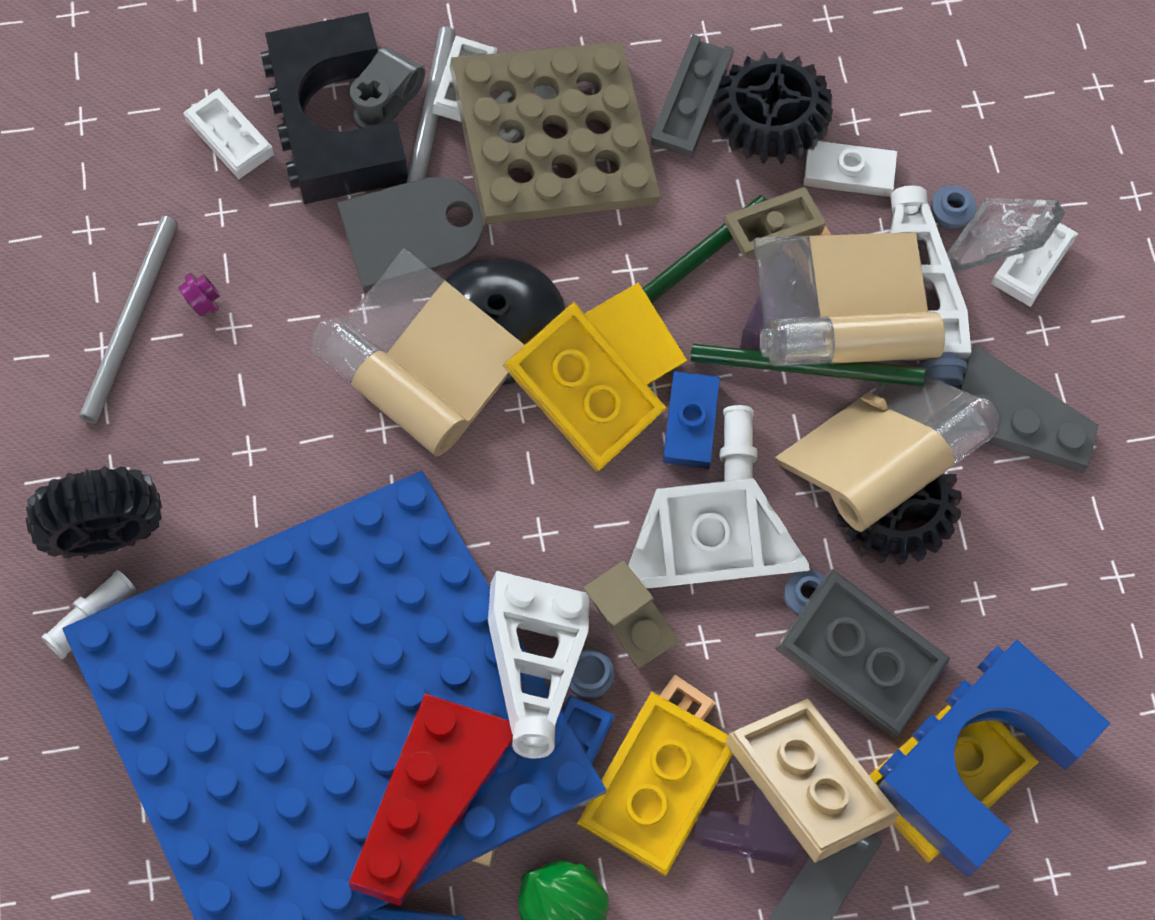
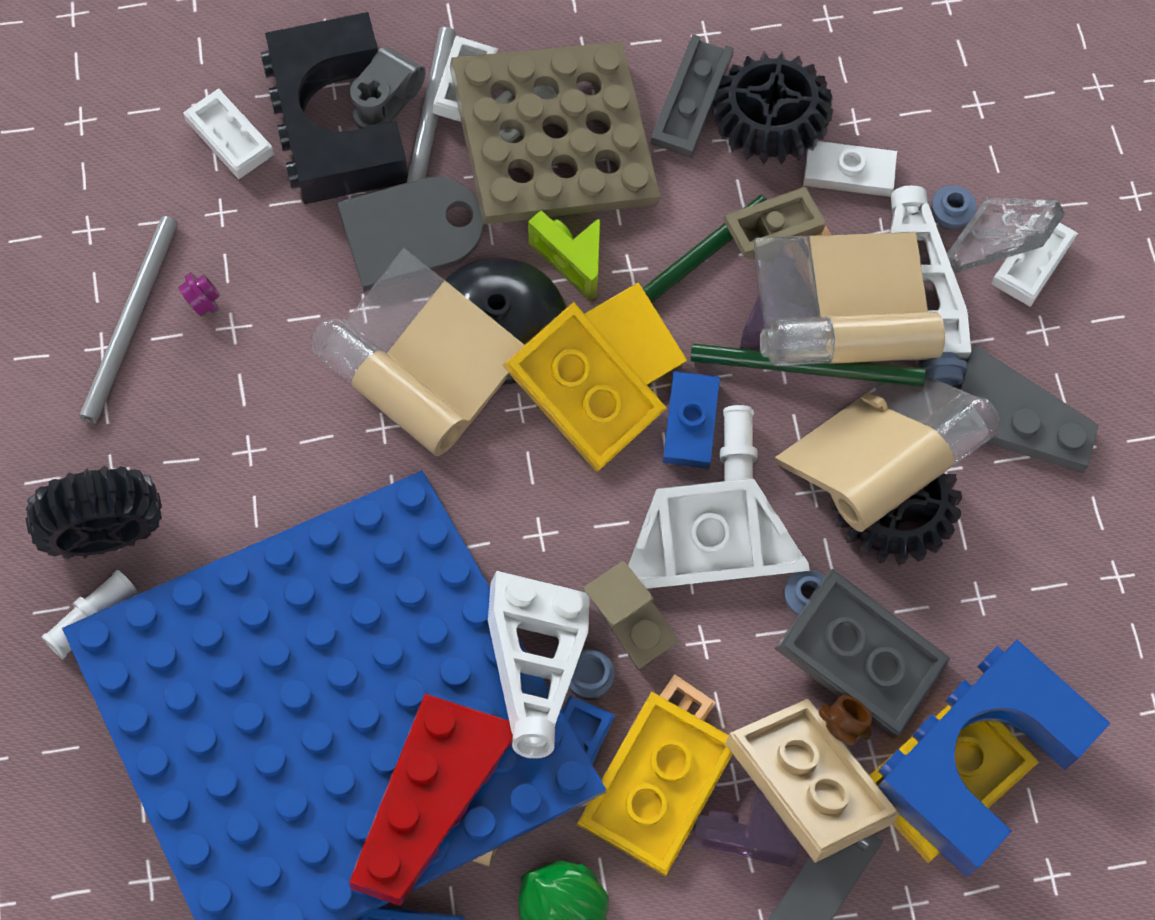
(573, 258): none -> lime slope
(847, 719): none -> reddish brown plate

